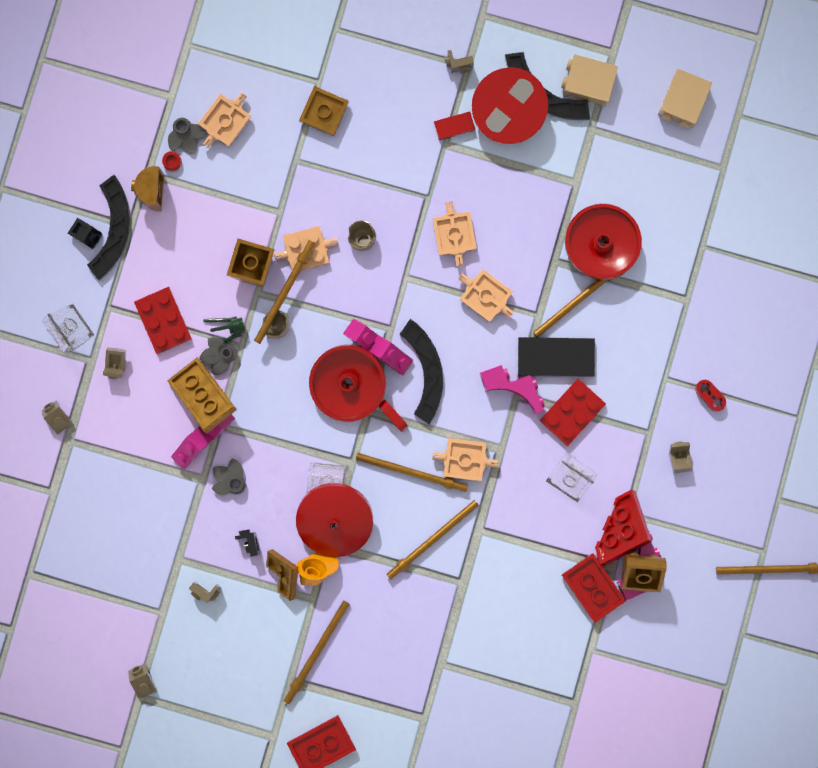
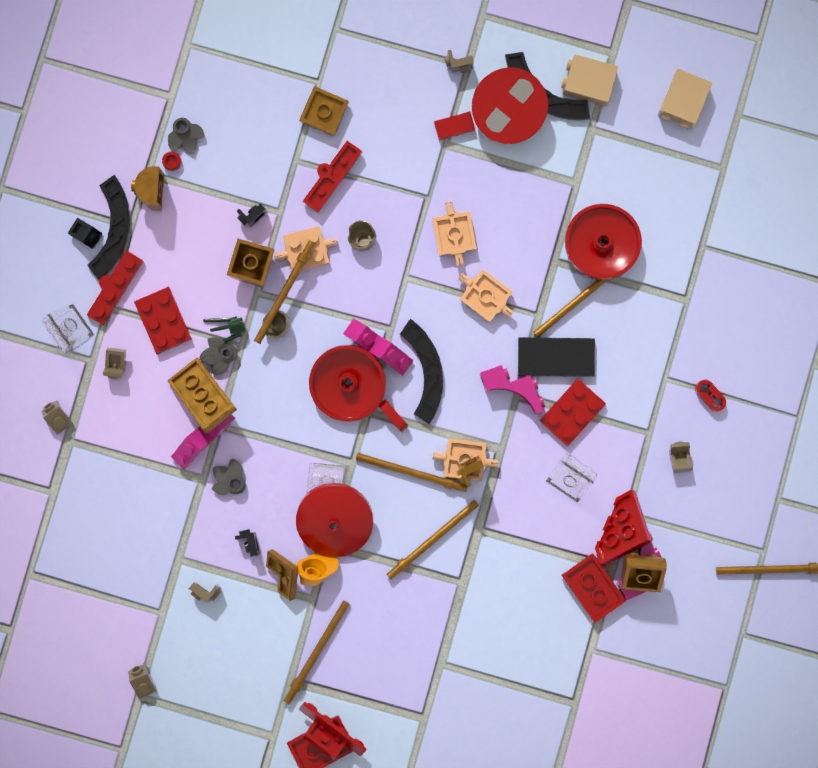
(114, 287): none -> red hinge
(224, 120): light nougat plate -> none
(254, 215): none -> black bracket
(327, 735): none -> red bracket
(331, 176): none -> red hinge
(471, 467): none -> pearl gold bracket

